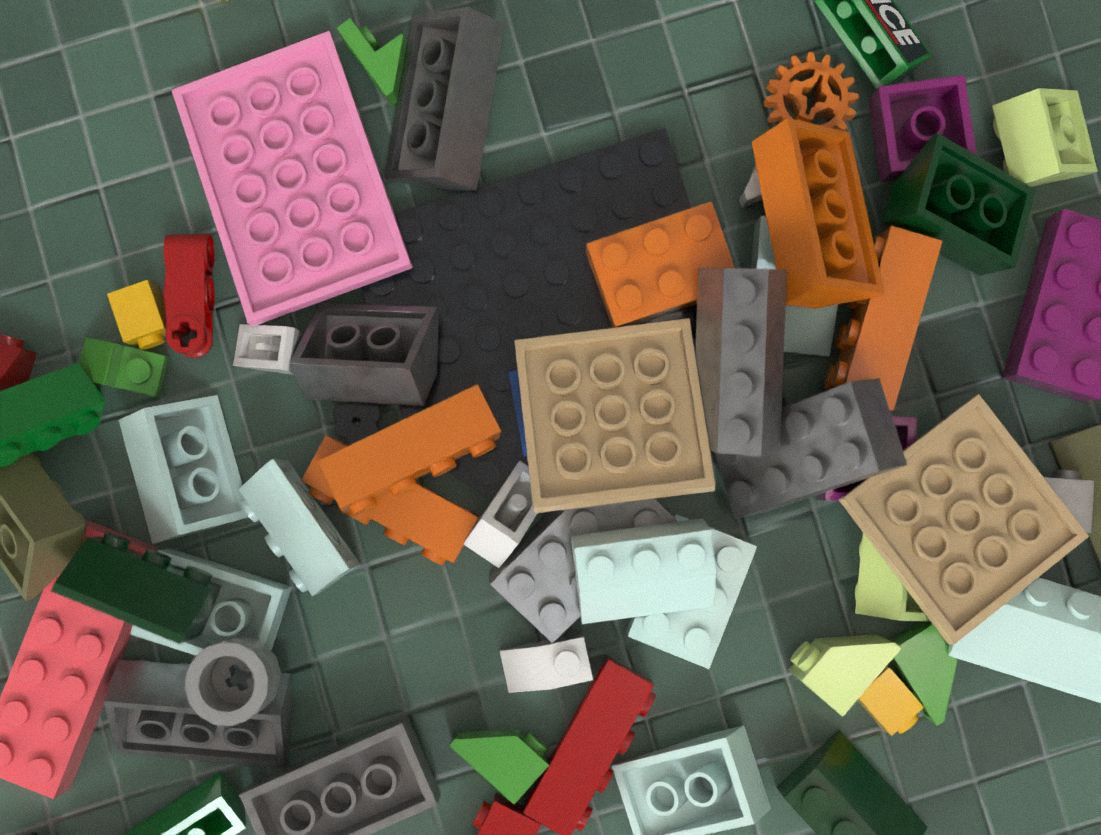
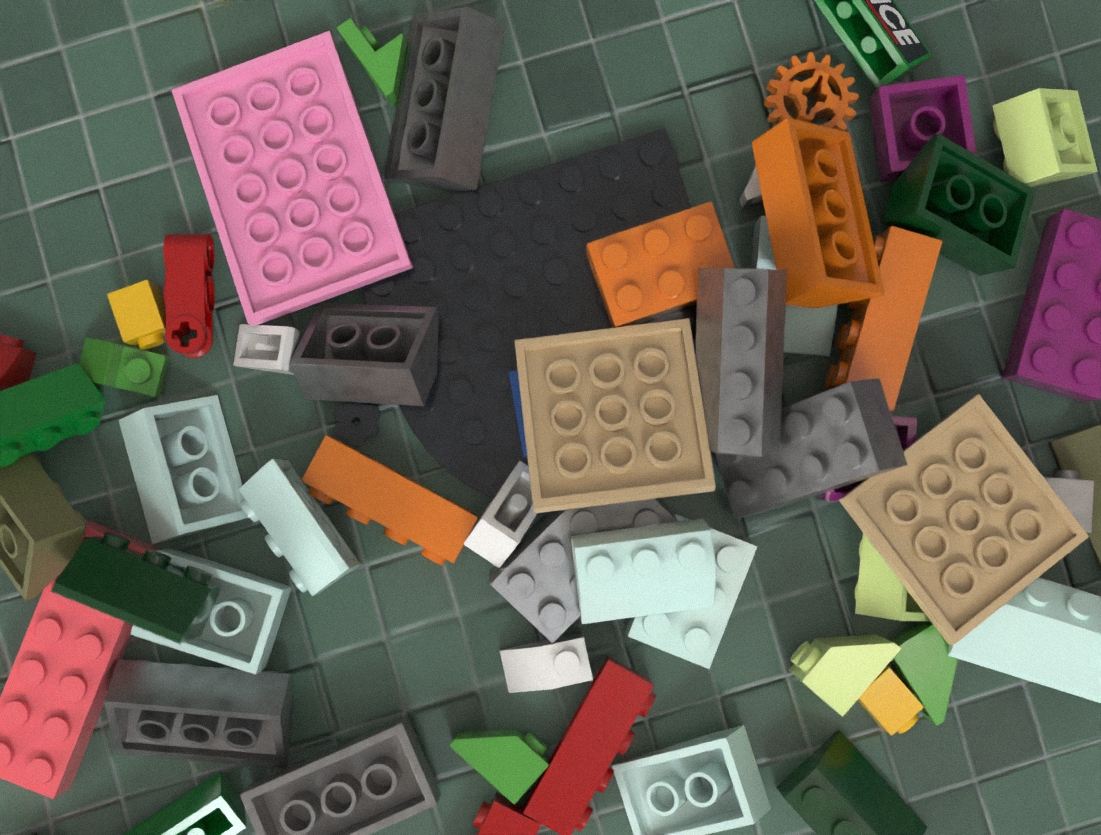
(210, 686): light grey piece -> none
(409, 450): orange brick -> none

